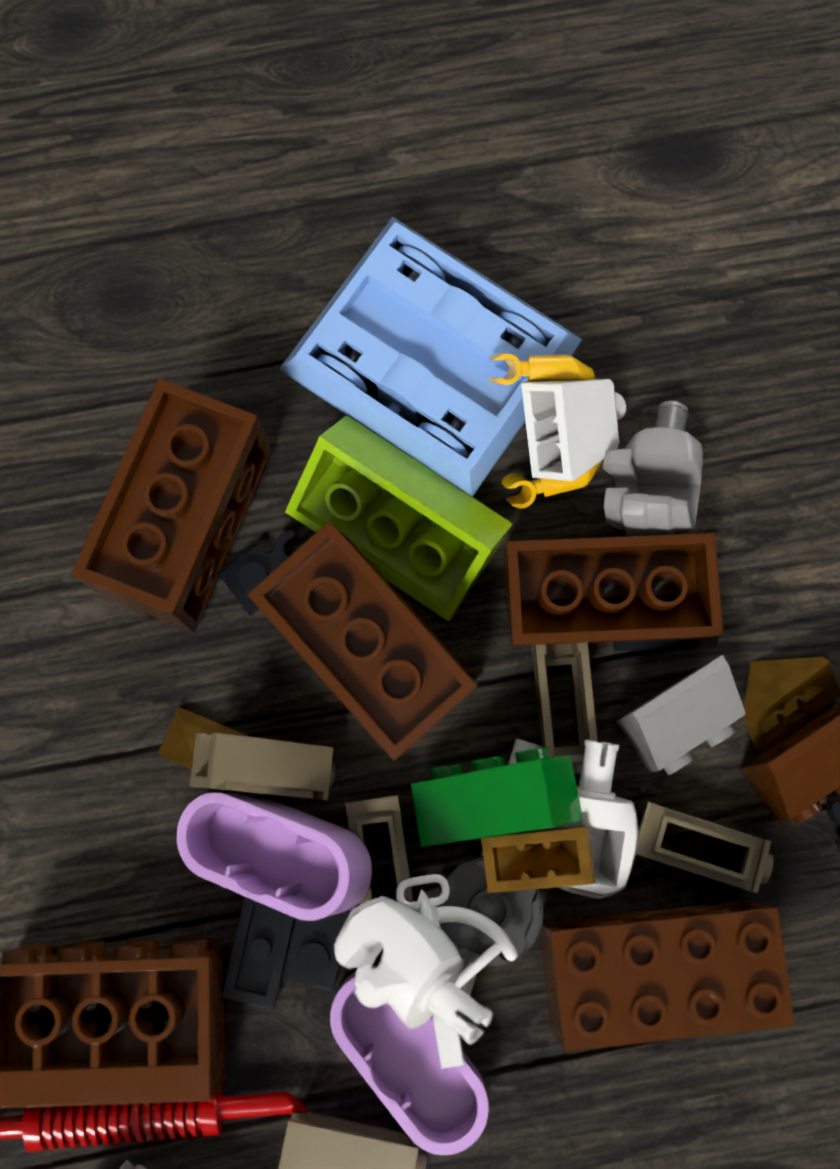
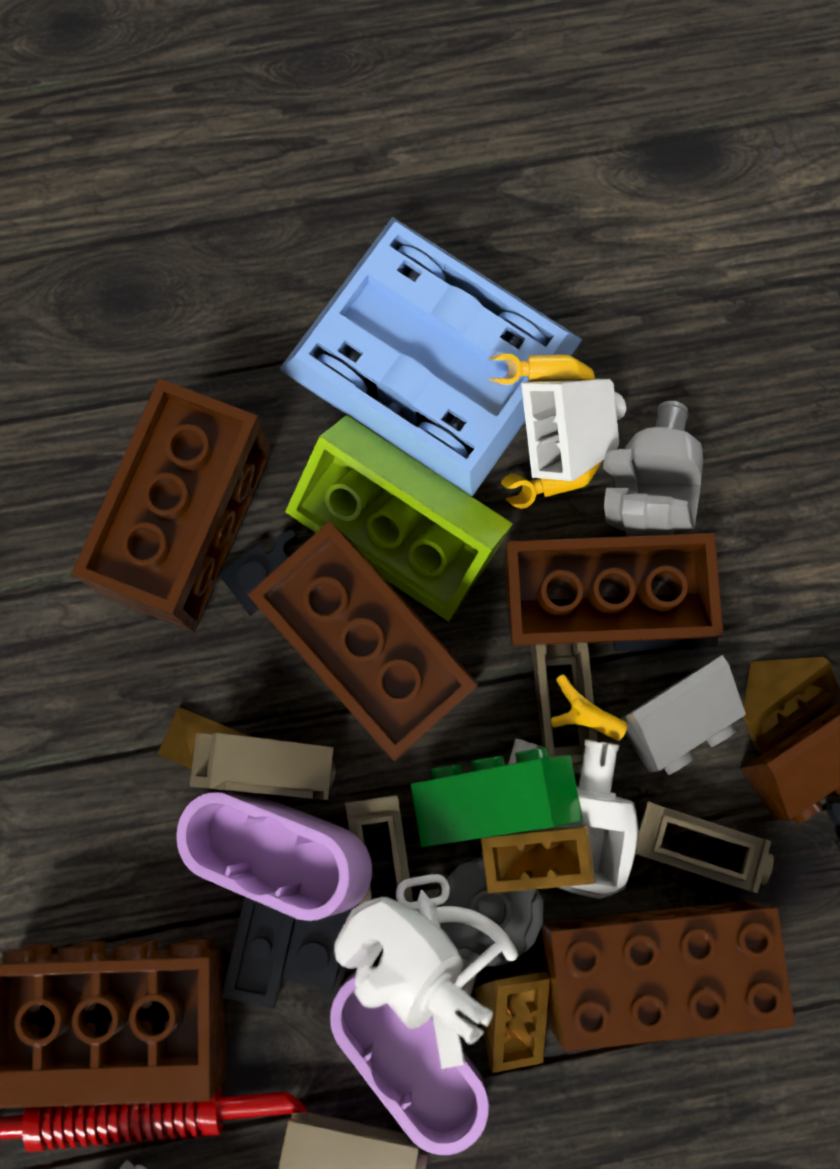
(517, 1022): none -> pearl gold slope
(587, 714): none -> yellow bar

